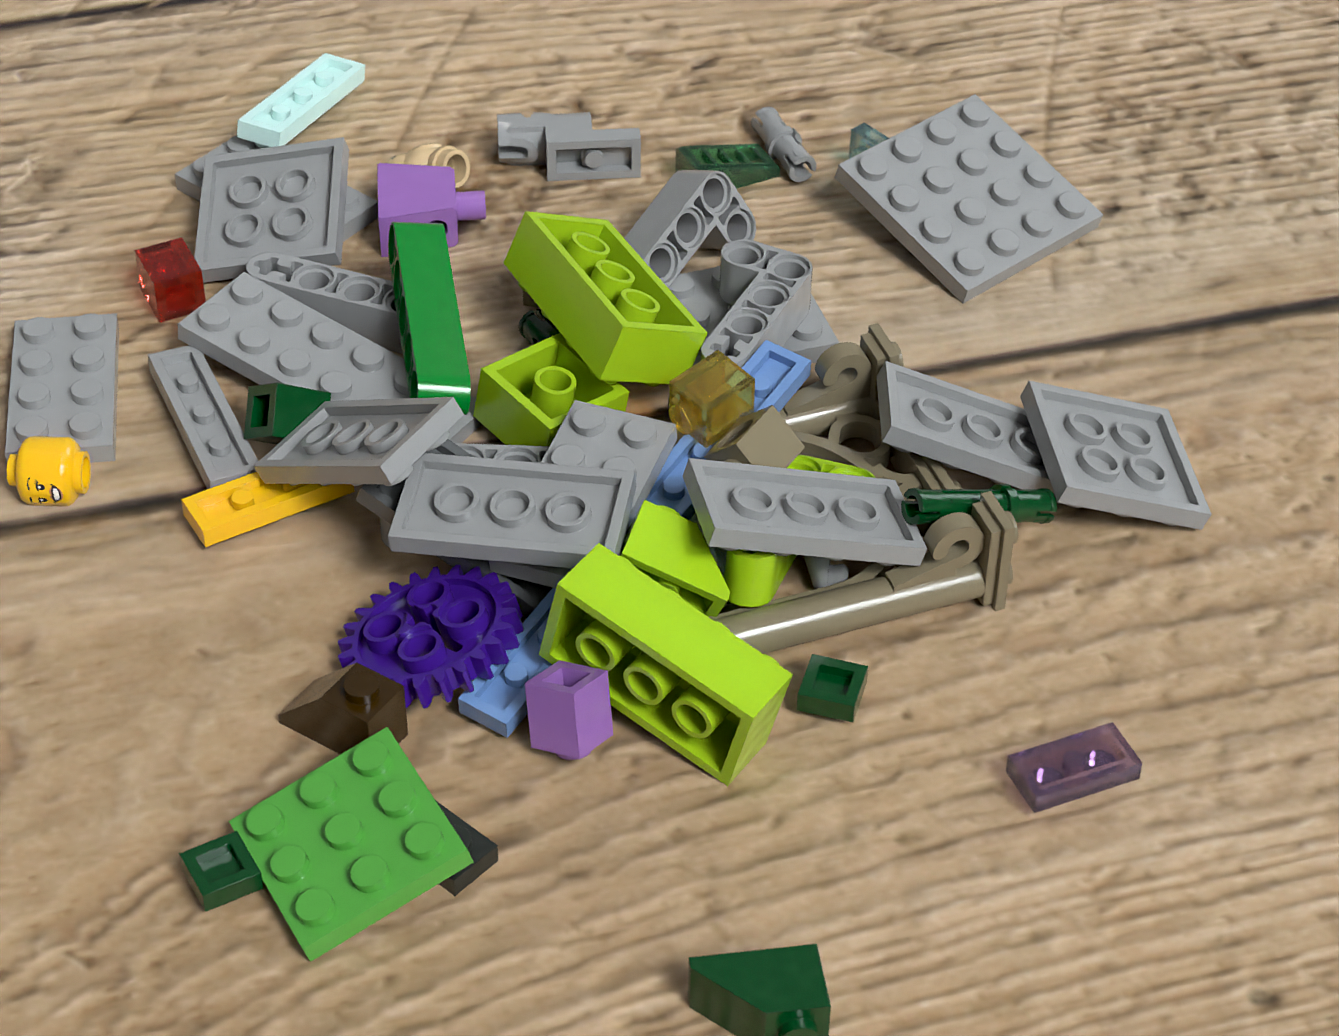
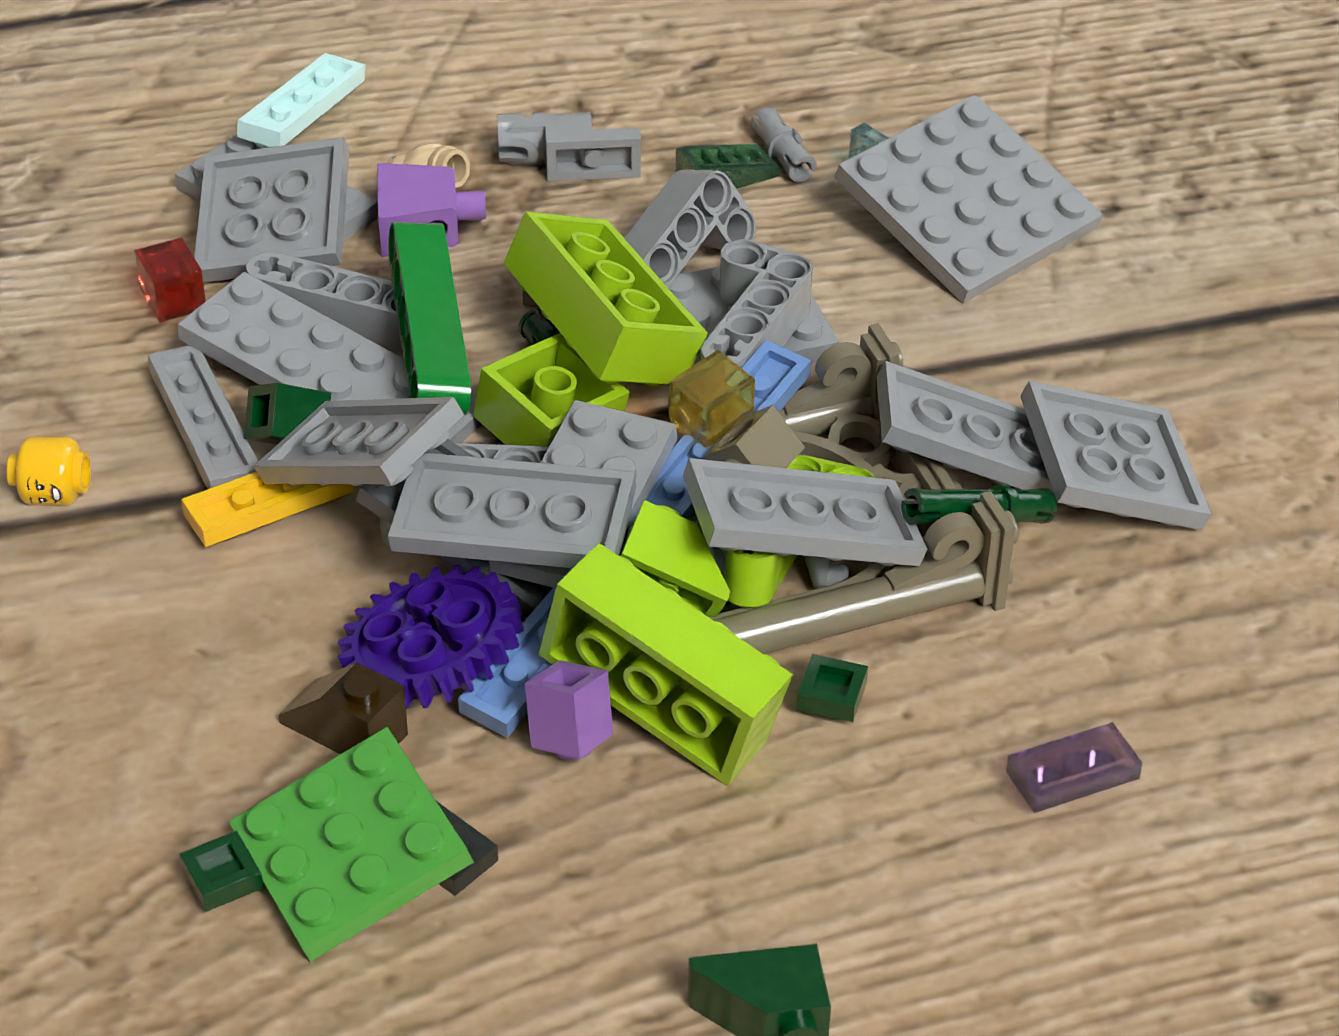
(65, 382): light grey plate -> none

